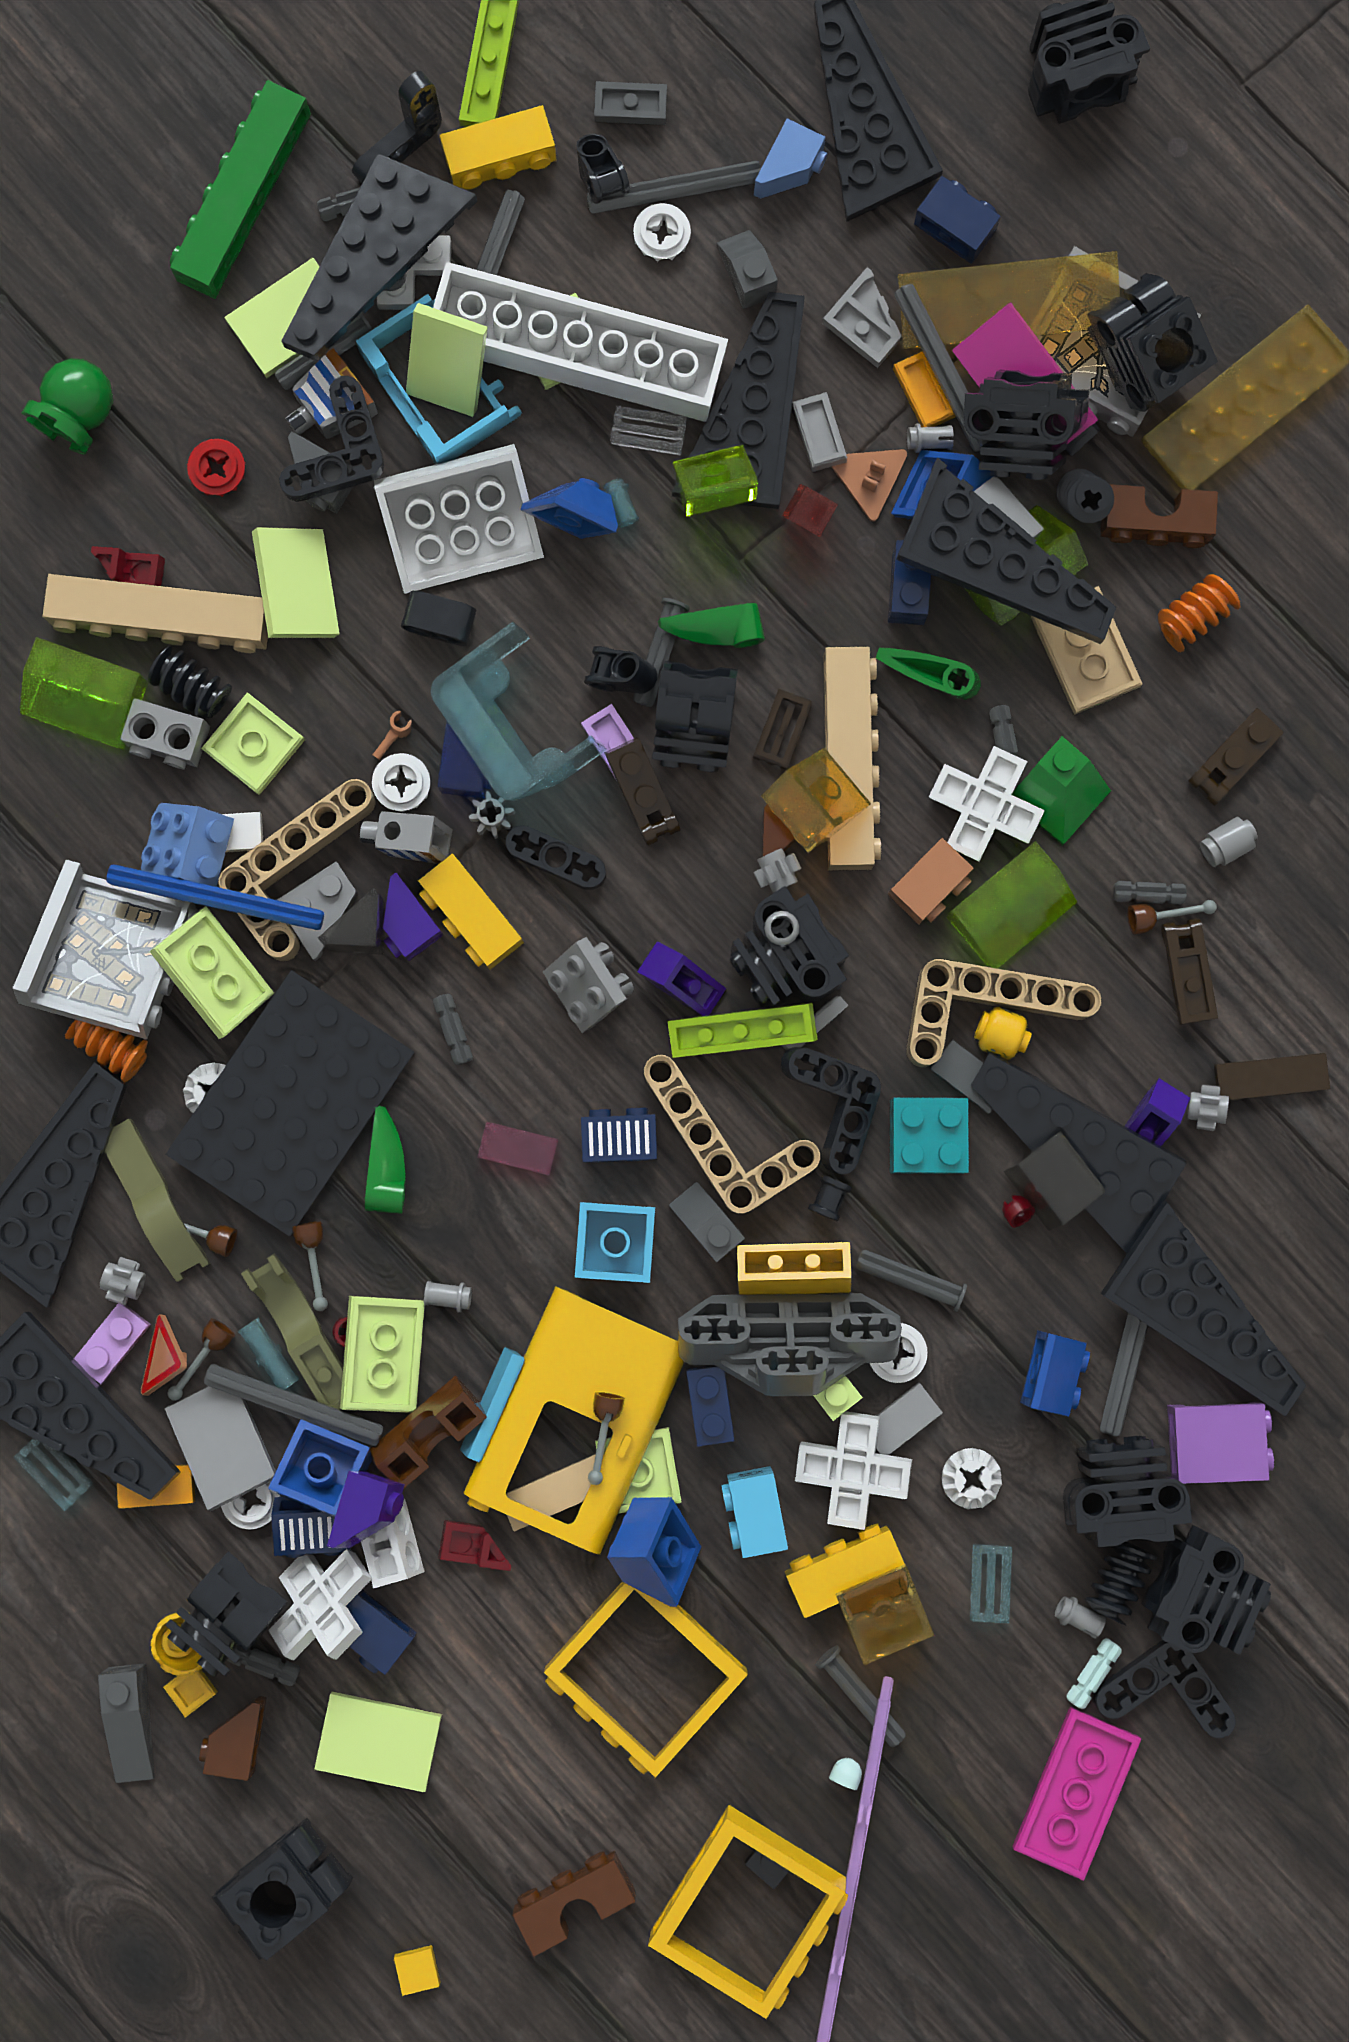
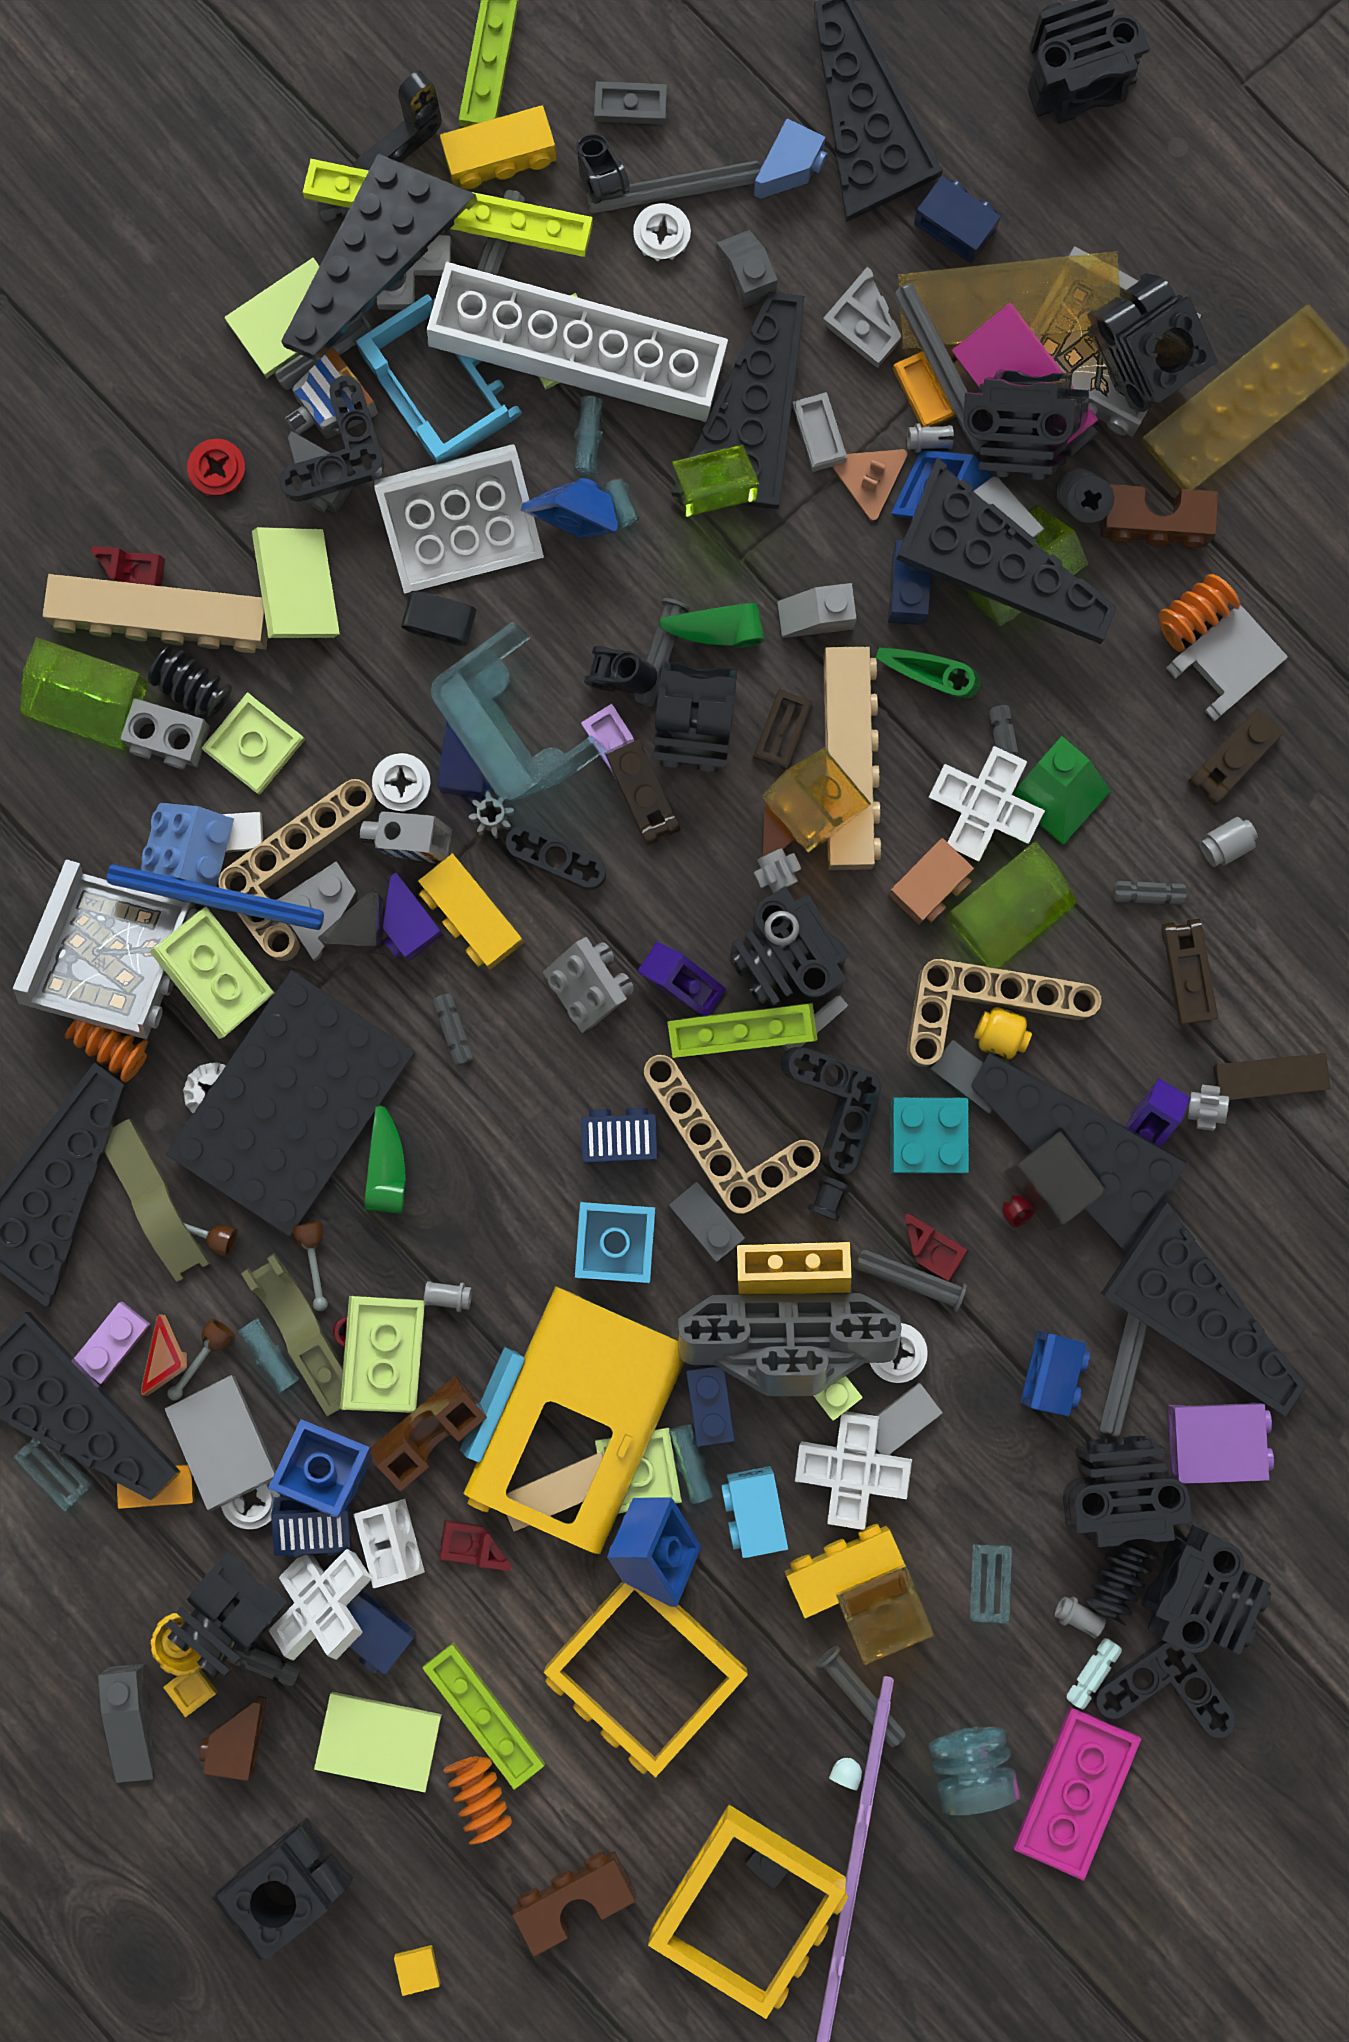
(73, 400): green tile -> none
(122, 1281): light grey gear -> none
(240, 189): green brick -> none
(293, 1405): dark grey axle -> none
(365, 1508): dark purple slope -> none
(393, 734): nougat hand -> none
(446, 359): yellowish green tile -> none
(479, 1797): none -> orange piece
(483, 1715): none -> lime plate
(487, 217): none -> neon yellow plate
(518, 1148): clear pink tile -> none
(588, 435): none -> clear light blue pin
(606, 1408): hinge -> none
(646, 443): clear tile -> none
(691, 1463): none -> clear light blue pin
(809, 510): clear red brick -> none
(818, 611): none -> light grey slope
(933, 1249): none -> dark red slope
(954, 1481): white gear -> none
(976, 1781): none -> clear light blue wheel
(1086, 669): tan tile -> none
(1144, 917): hinge -> none
(1231, 659): none -> light grey flag

